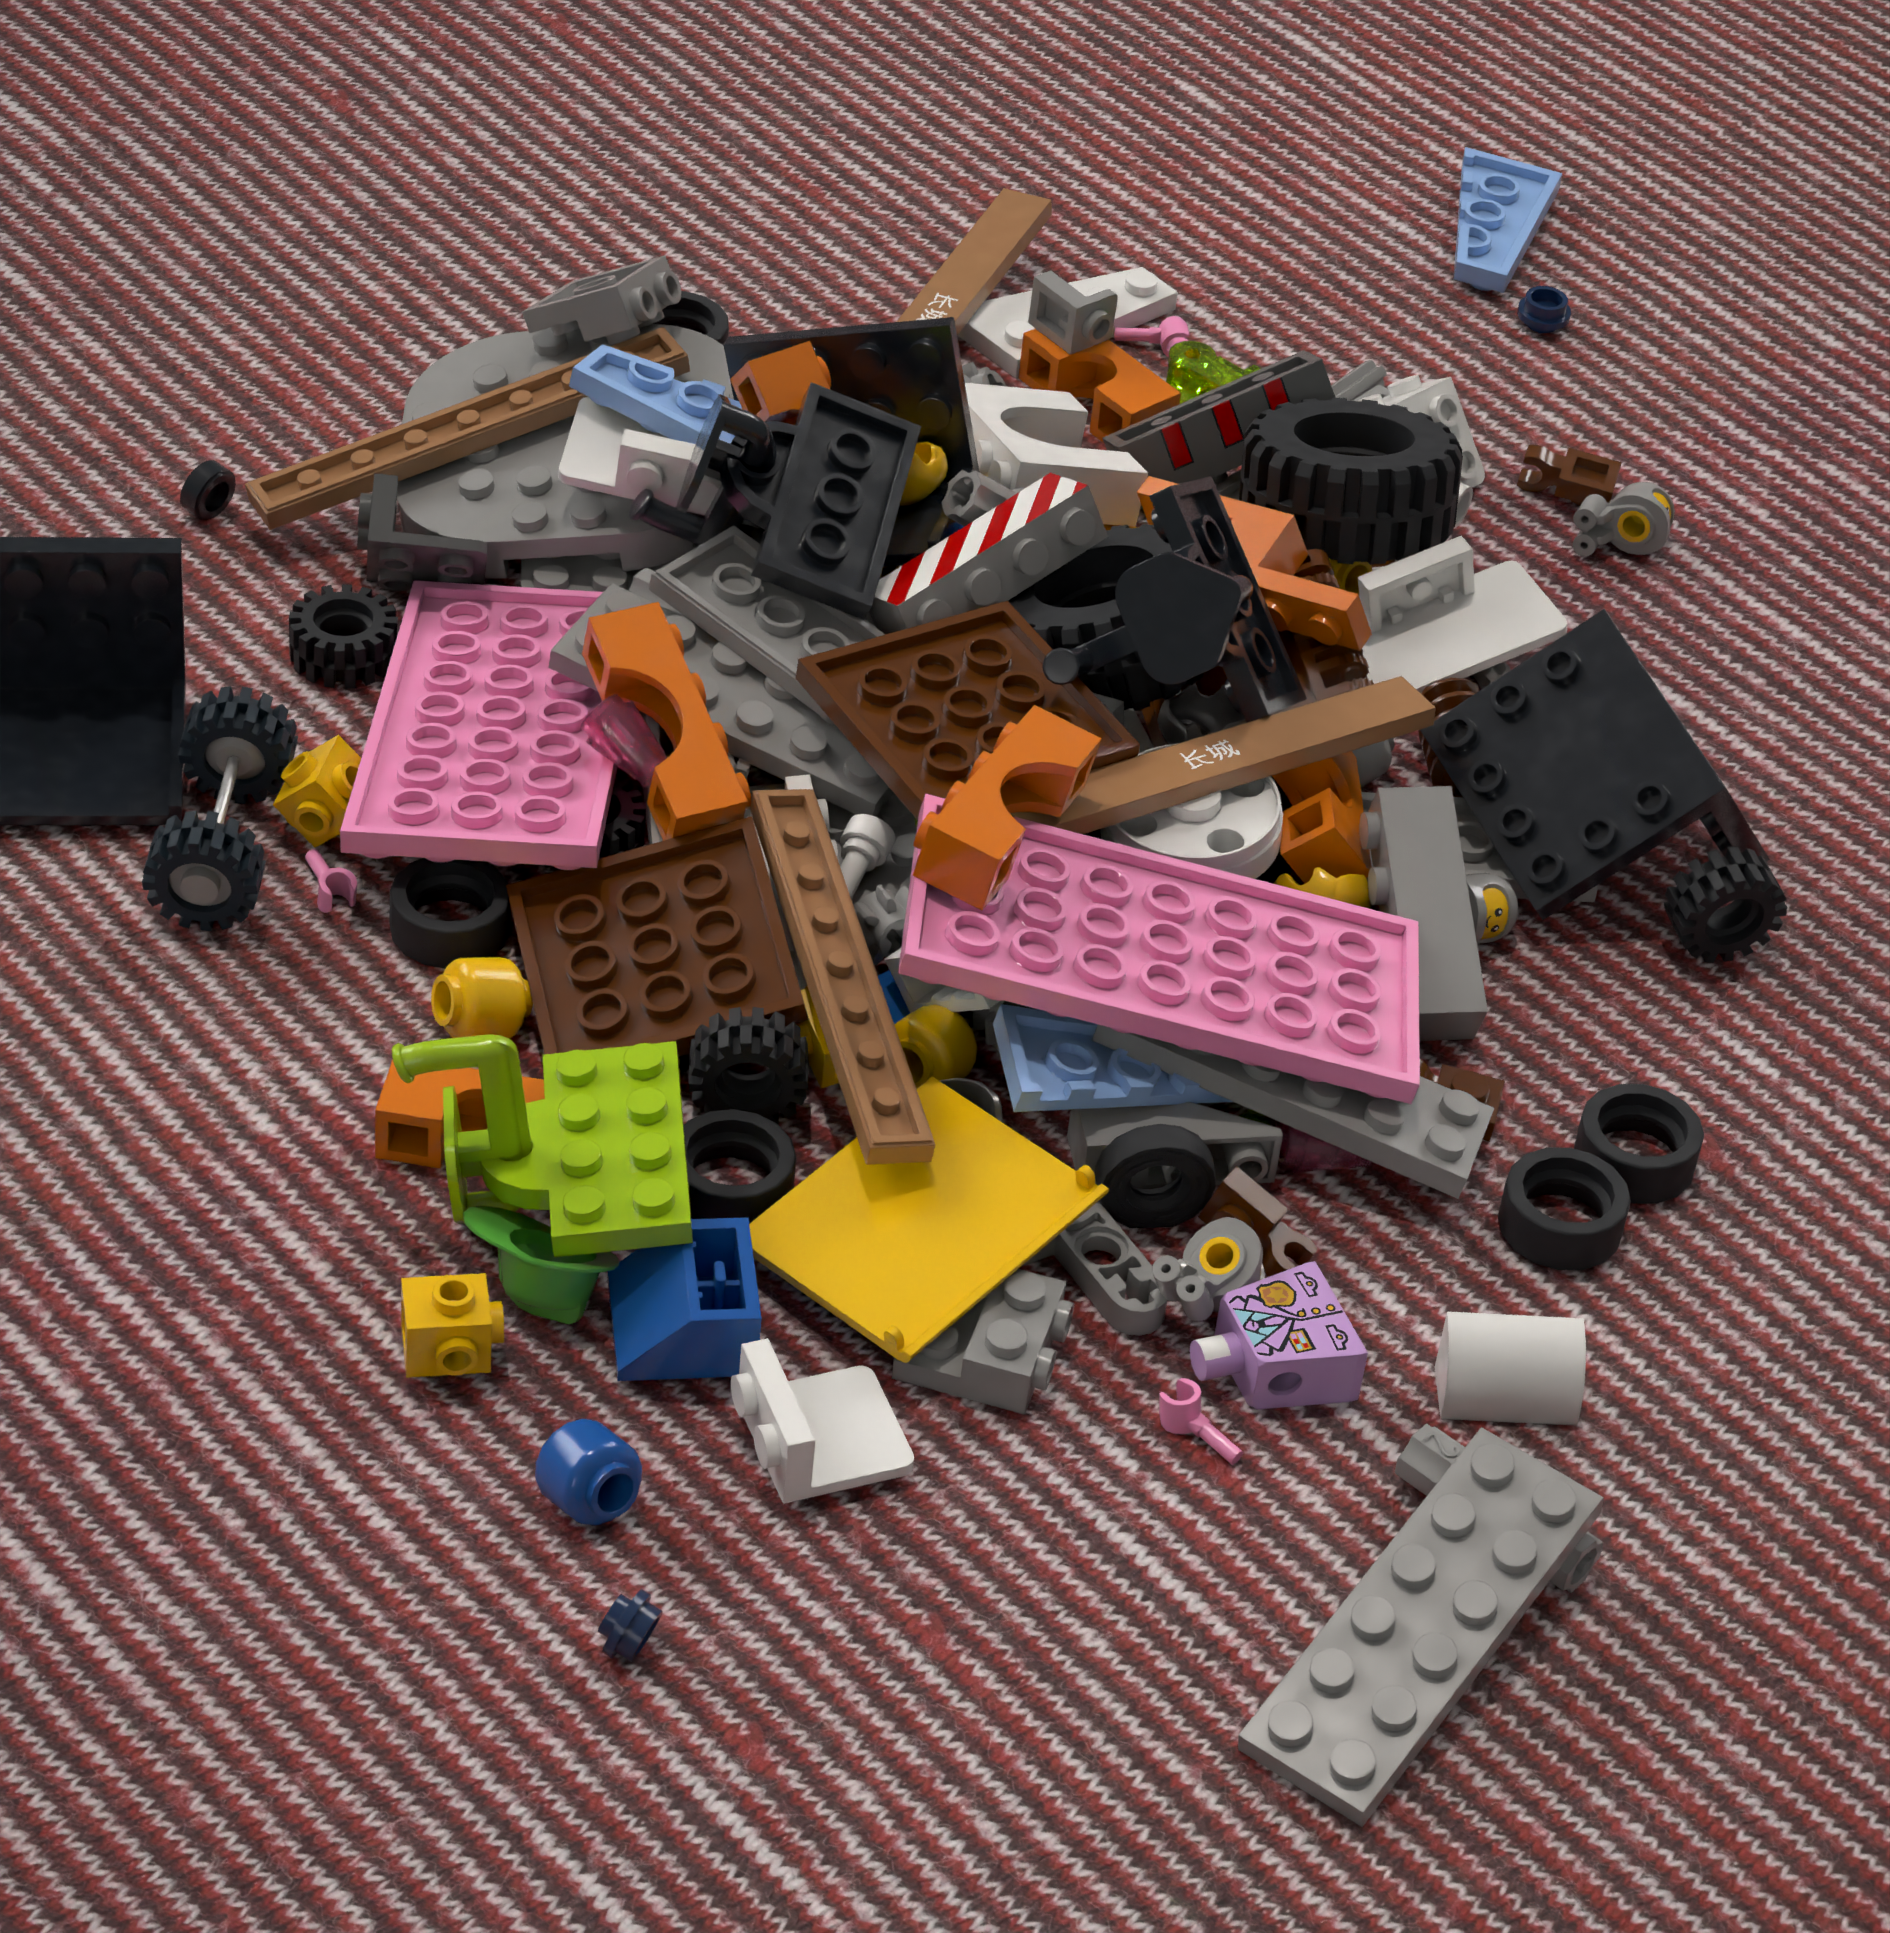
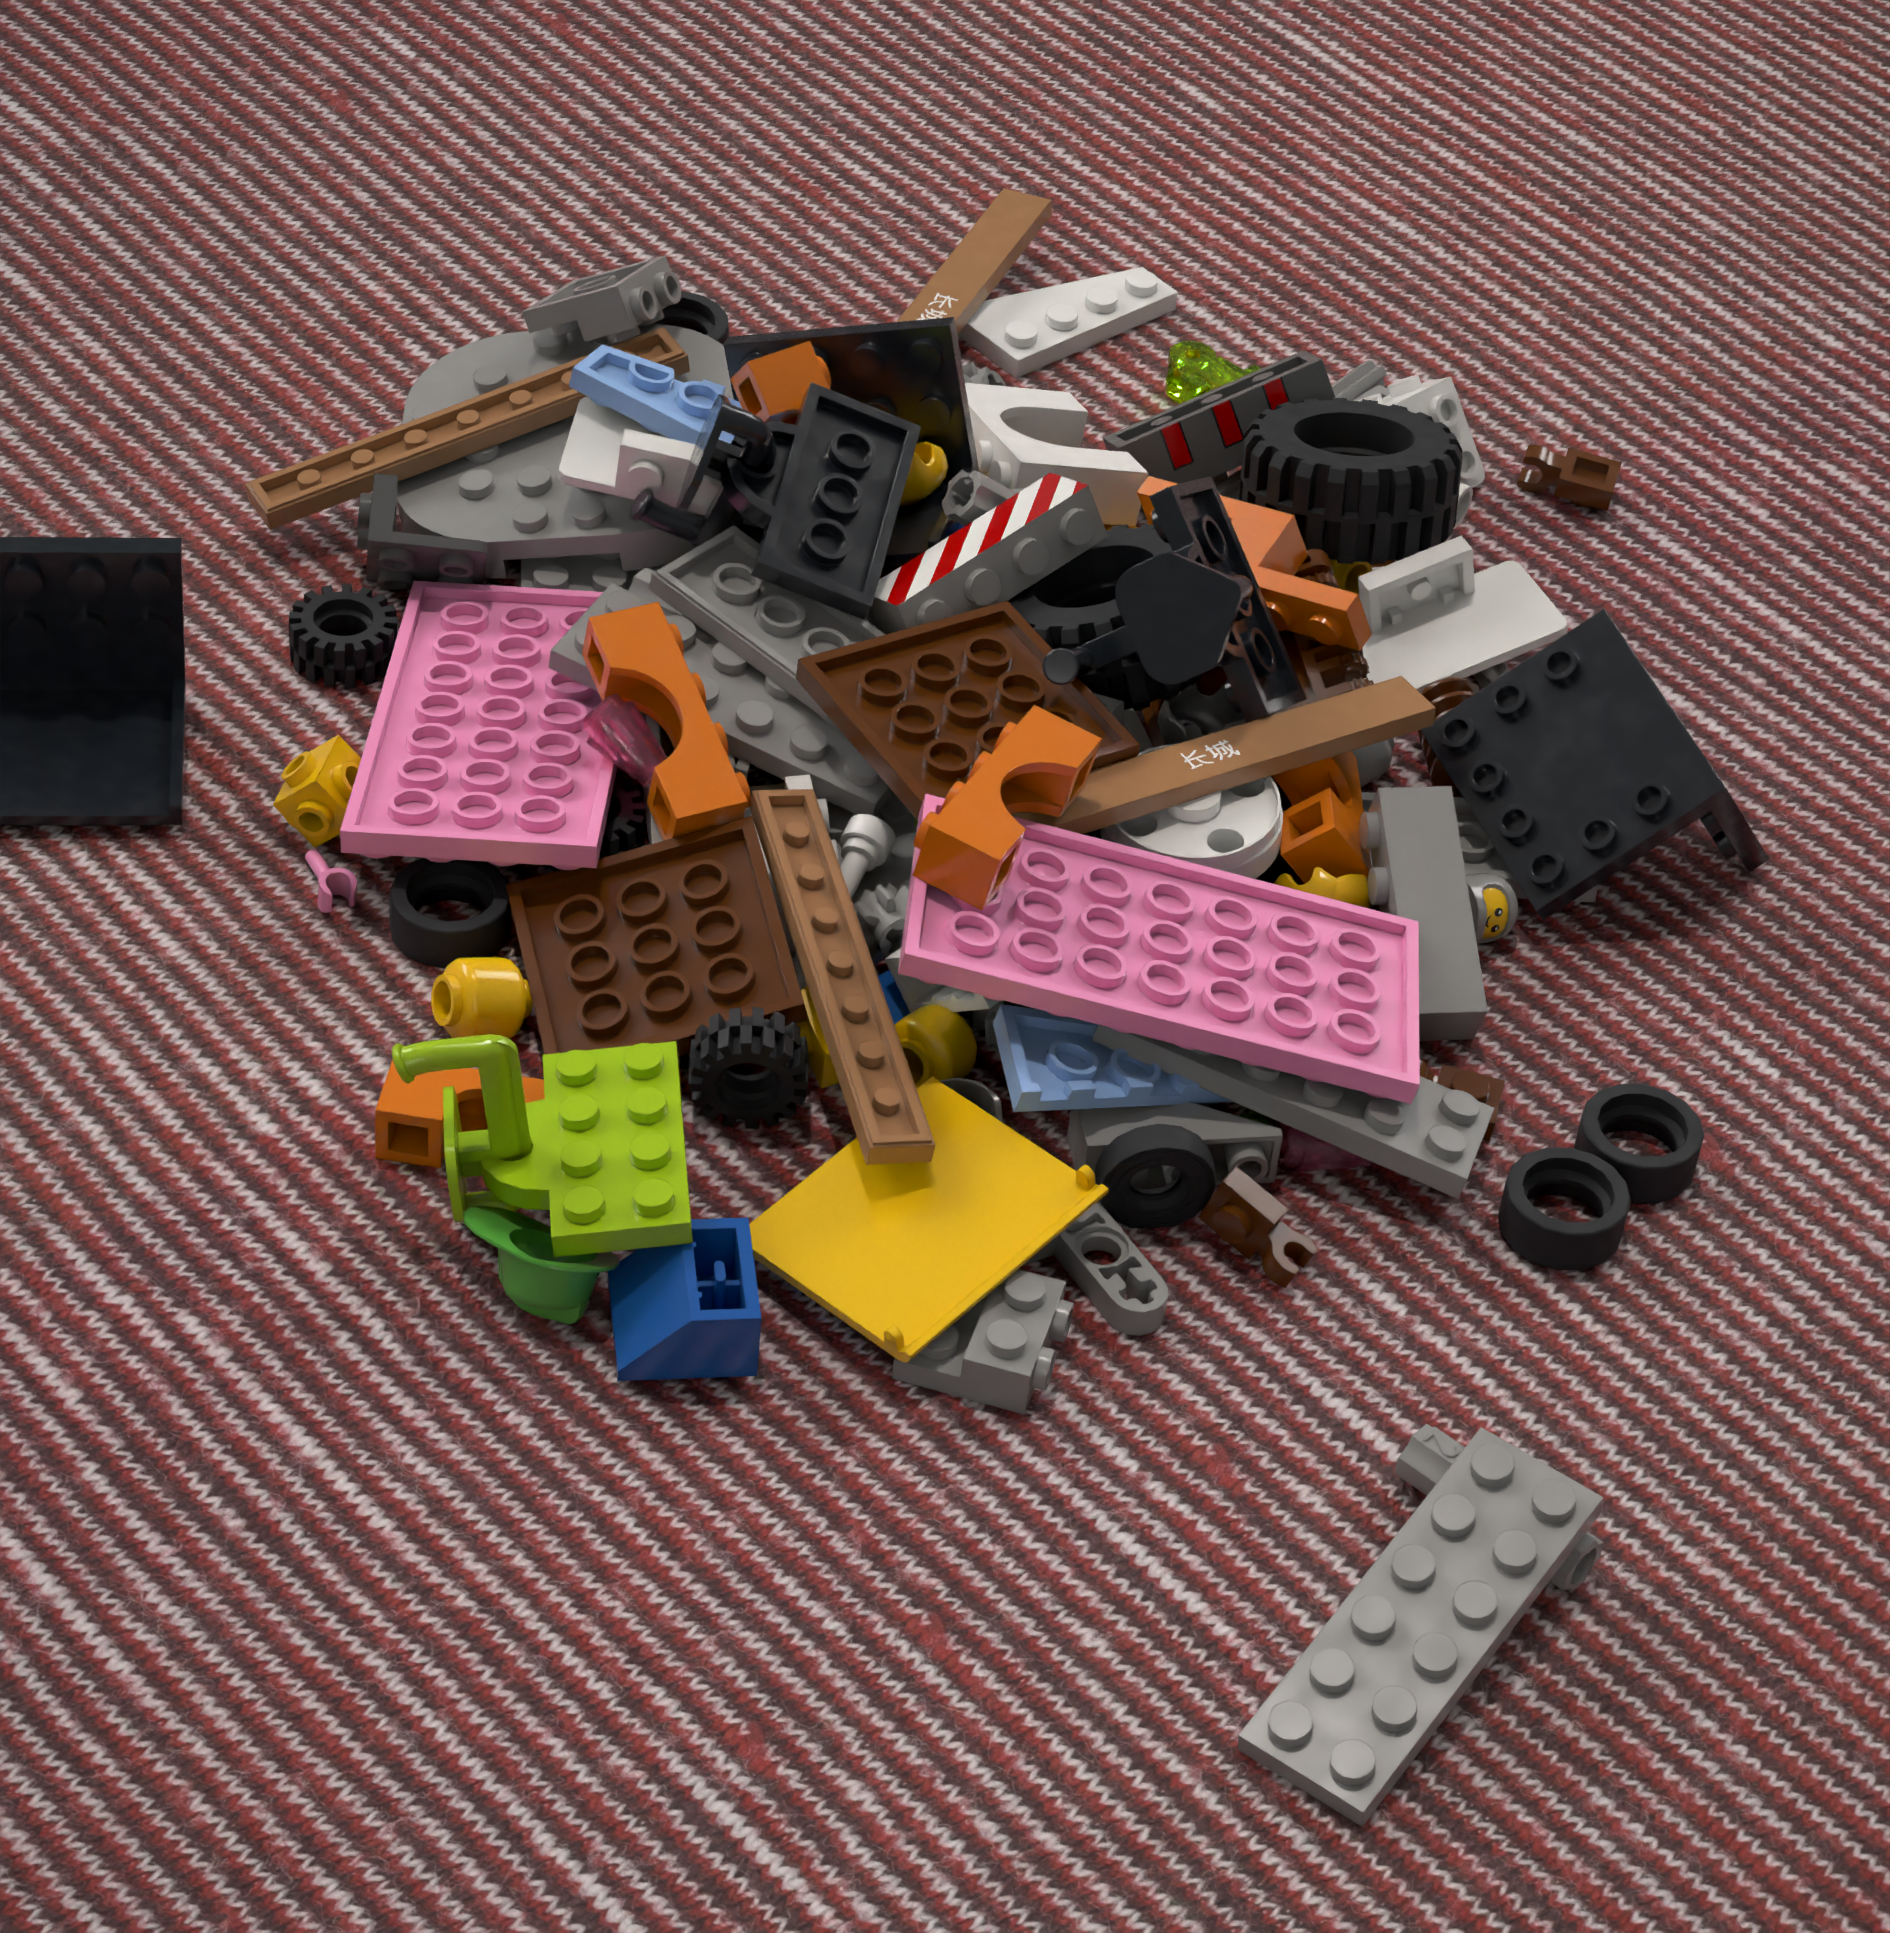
(202, 865): black axle -> none
(208, 490): black tile -> none
(449, 1325): yellow brick -> none
(588, 1472): blue head -> none
(629, 1625): dark blue plate -> none
(742, 1137): black tyre -> none
(820, 1428): white bracket -> none
(1068, 315): light grey bracket -> none
(1117, 383): orange arch -> none
(1170, 332): bright pink hand -> none
(1185, 1416): bright pink hand -> none
(1214, 1262): light grey piece -> none
(1284, 1343): lavender torso -> none
(1498, 216): light blue wing -> none
(1511, 1368): white brick -> none
(1544, 309): dark blue plate -> none
(1633, 521): light grey piece -> none
(1722, 931): black tyre -> none

